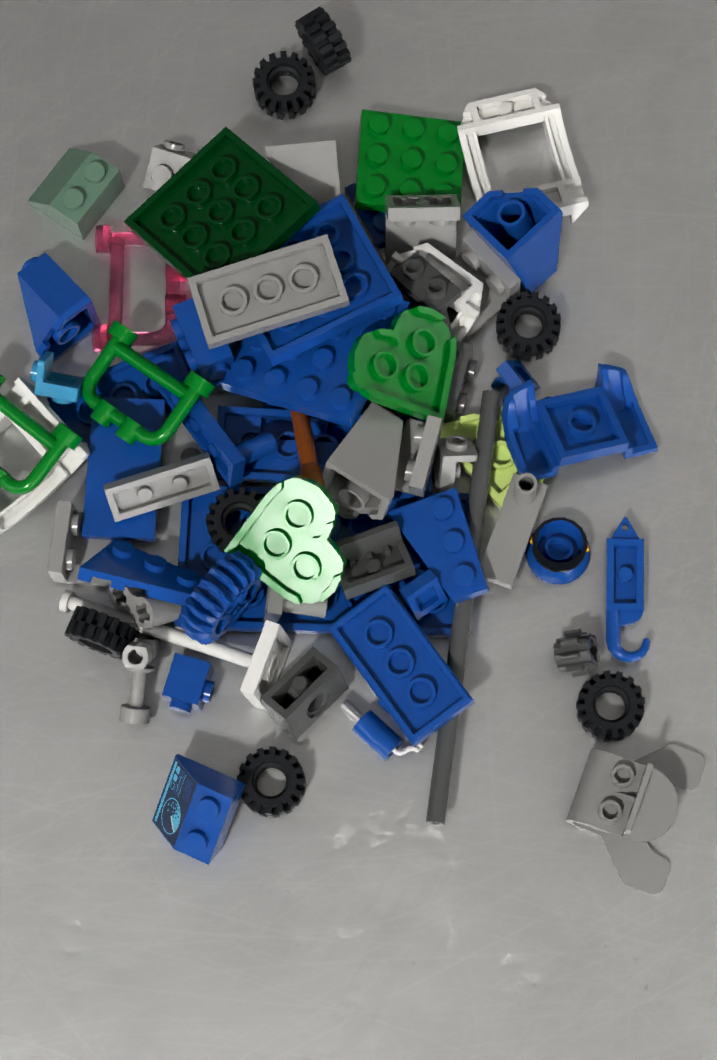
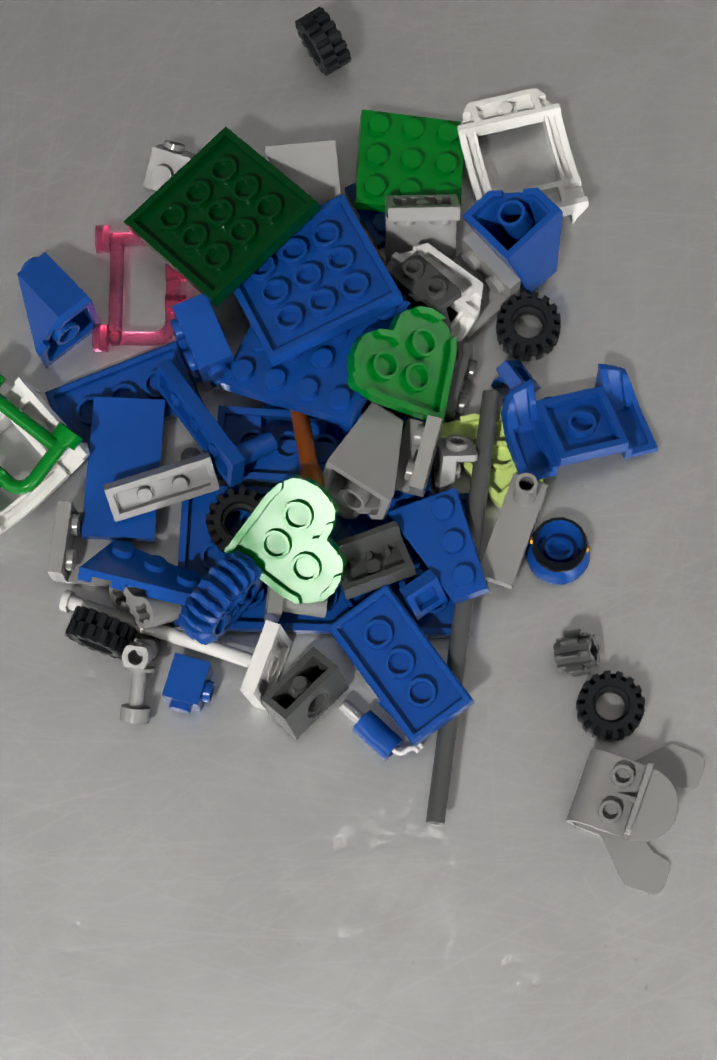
(58, 386): dark azure bracket -> none
(78, 191): sand green slope -> none
(130, 430): green bar -> none
(197, 808): blue slope -> none
(268, 291): light grey plate -> none
(279, 67): black tyre -> none
(288, 797): black tyre -> none
(624, 589): blue plate -> none

